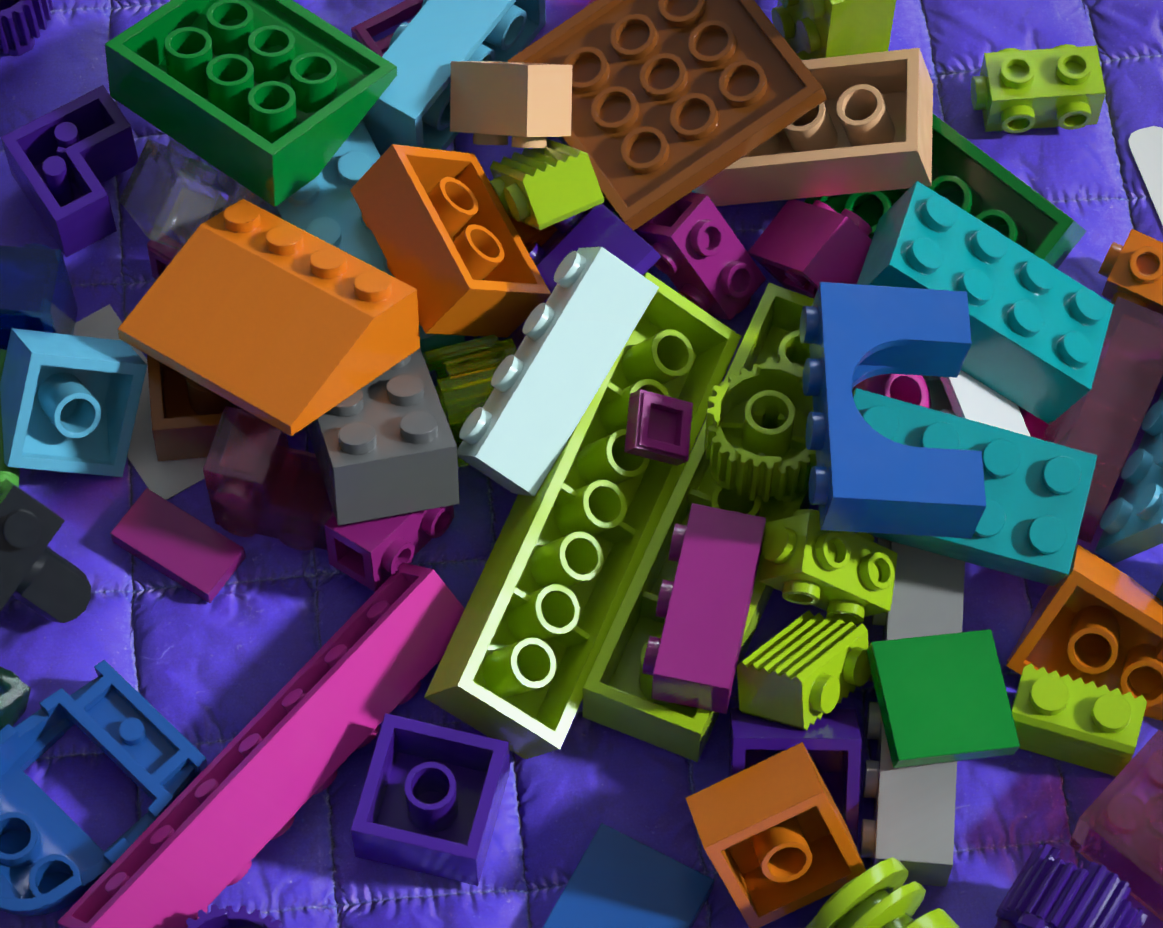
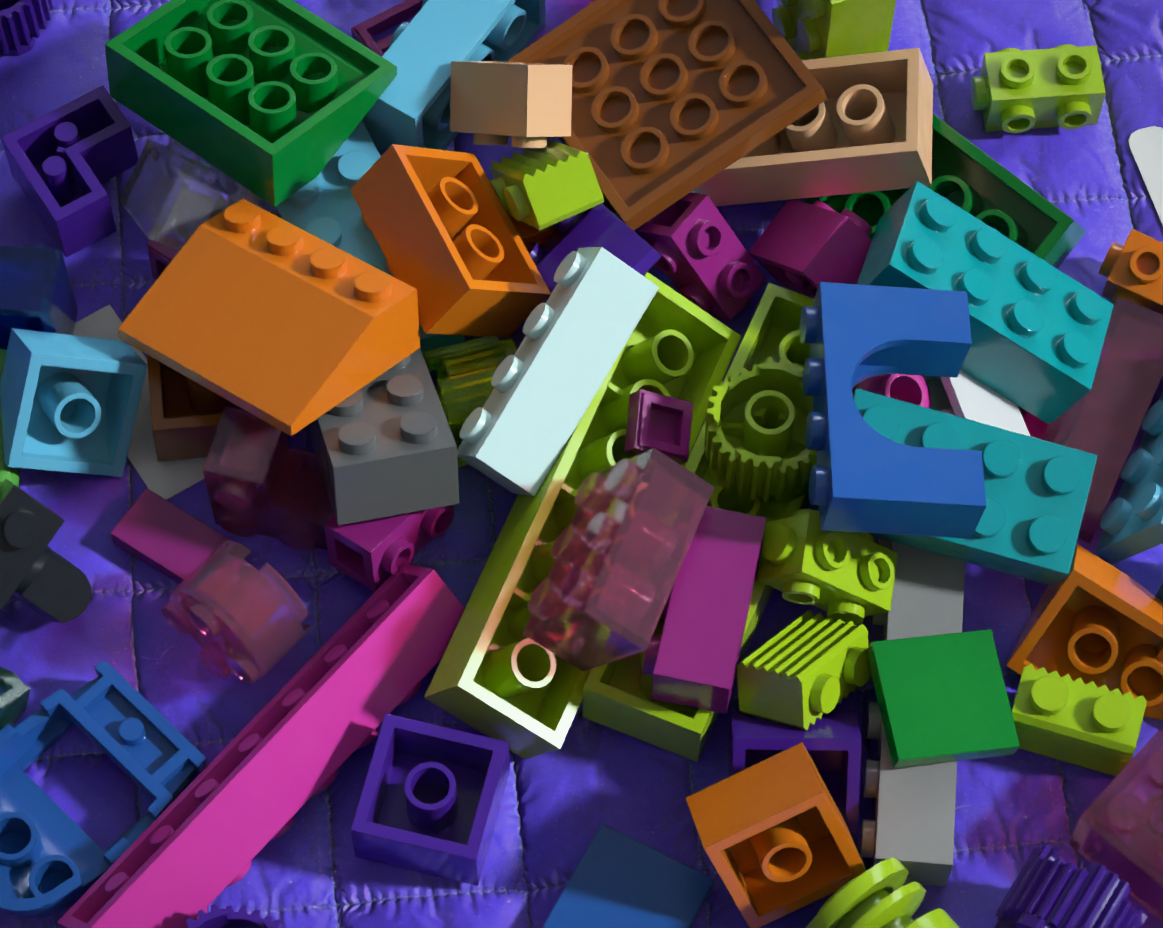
(237, 614): none -> clear pink brick
(617, 560): none -> clear pink brick

